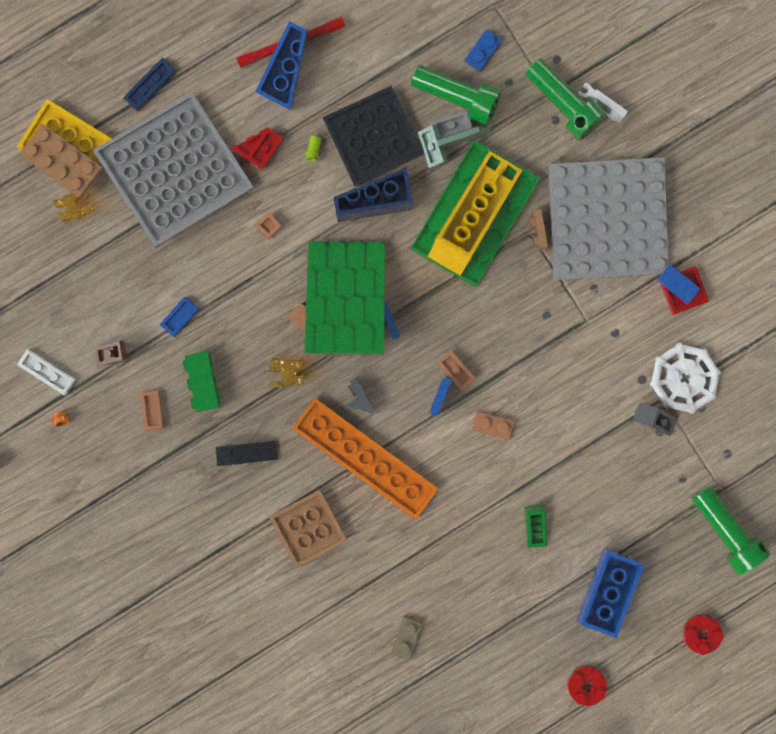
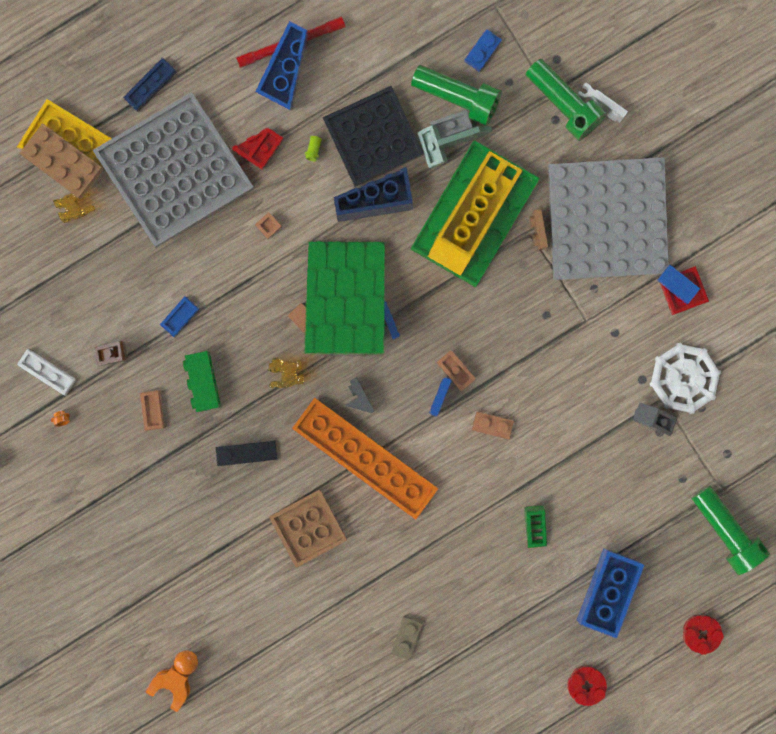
(176, 678): none -> orange piece

